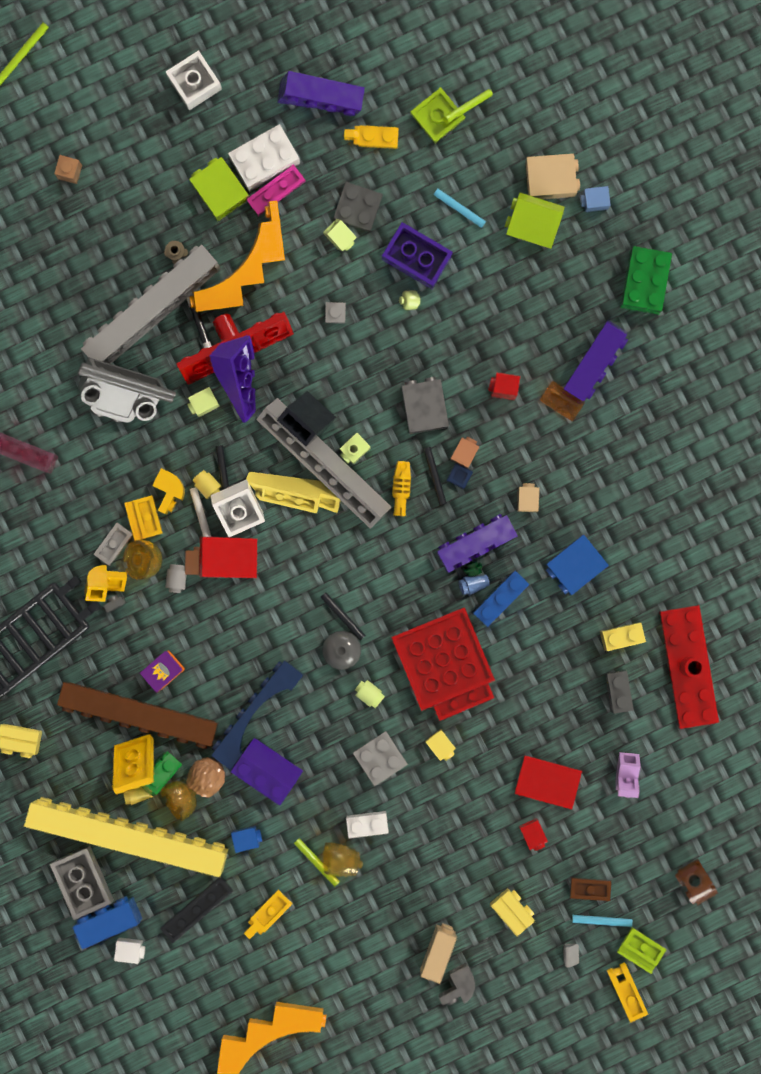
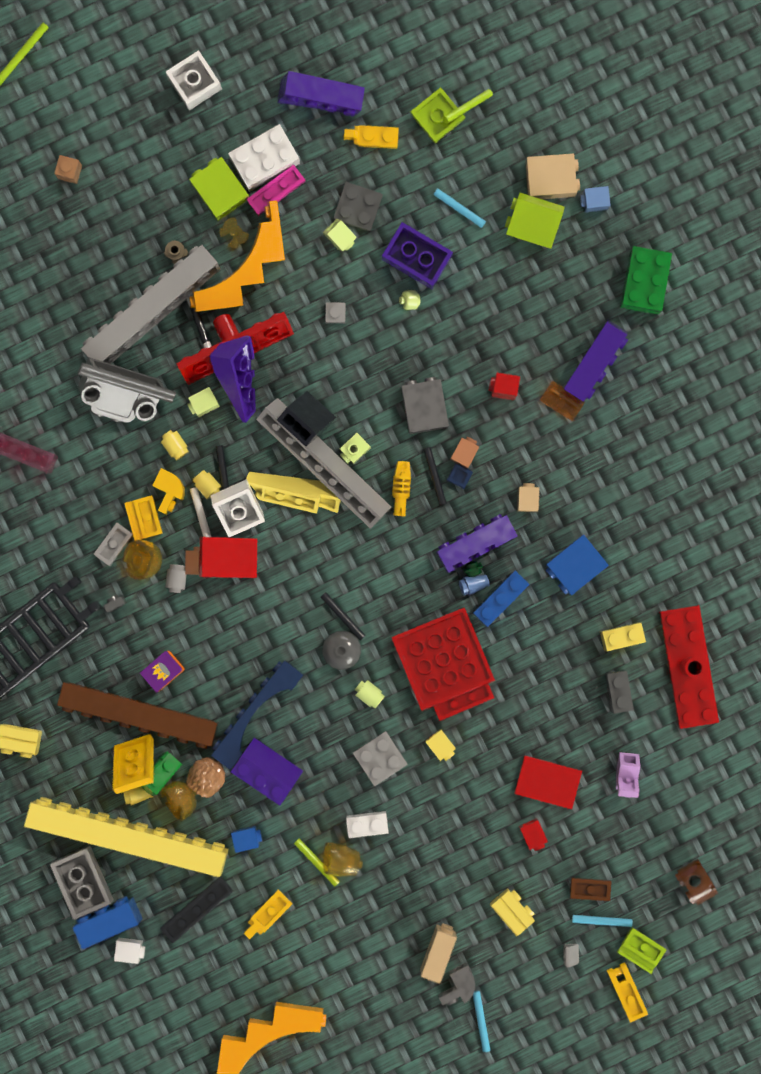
(101, 581): yellow brick -> none
(174, 444): none -> light yellow brick
(231, 226): none -> clear yellow piece
(481, 1021): none -> medium azure bar

